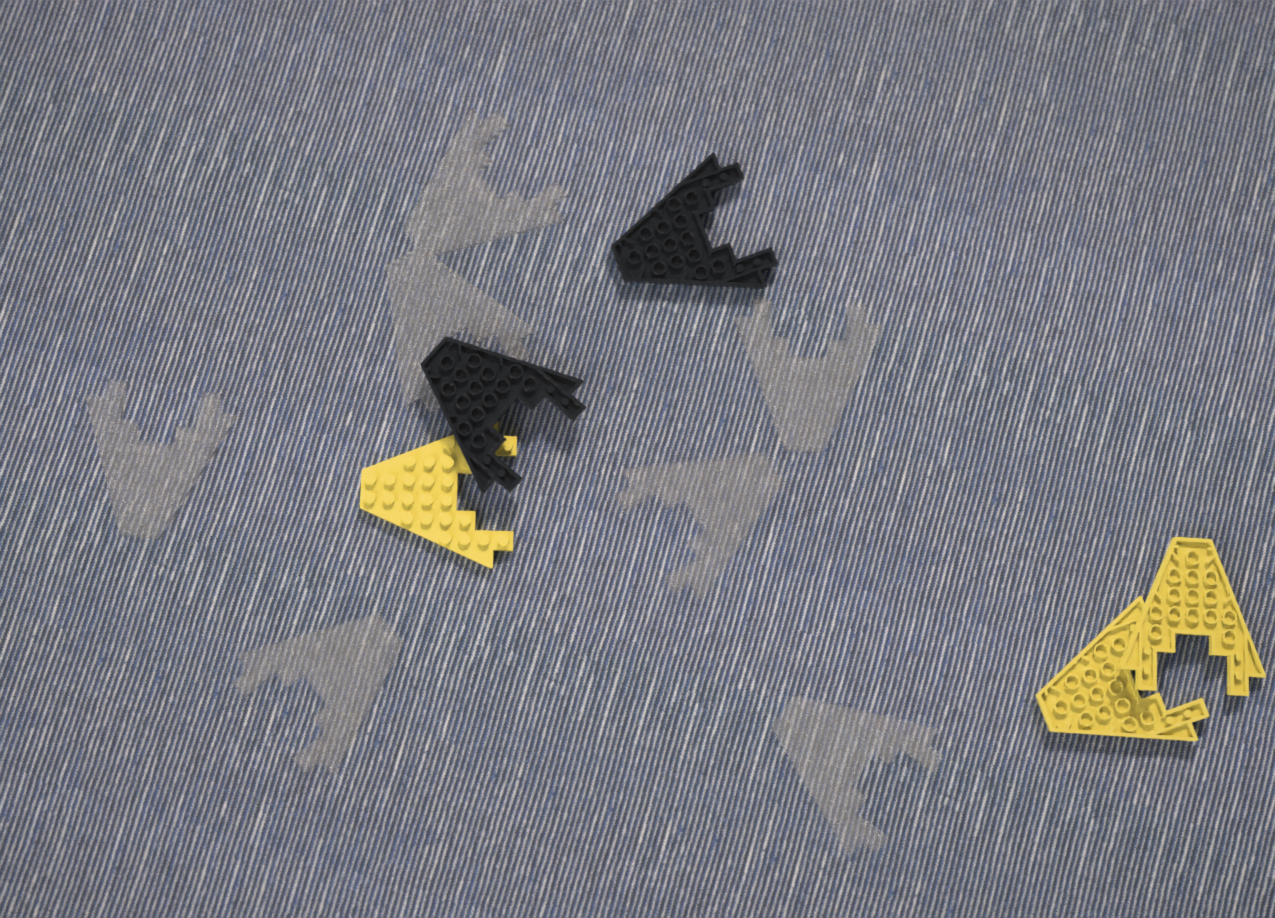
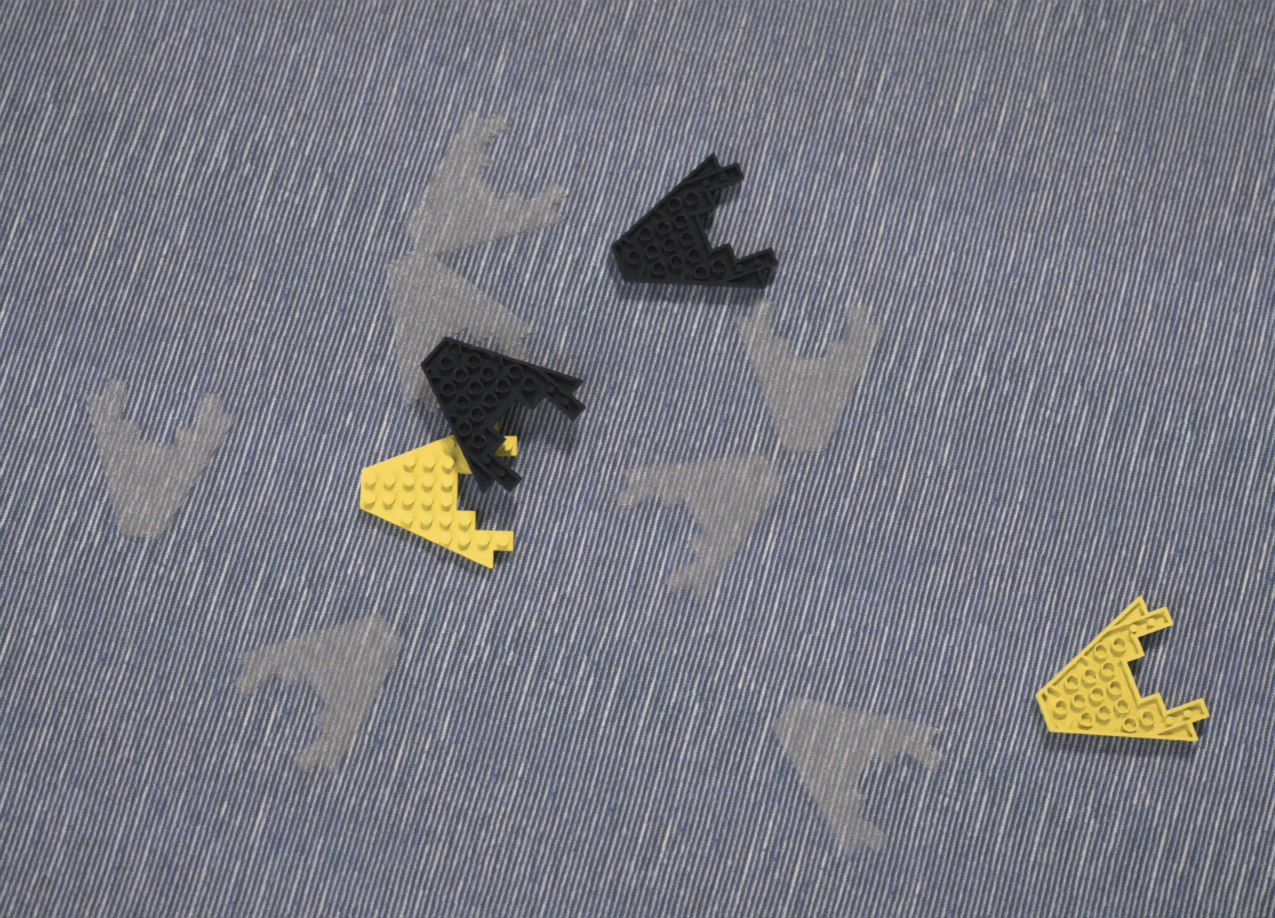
(1192, 599): light yellow wing -> none

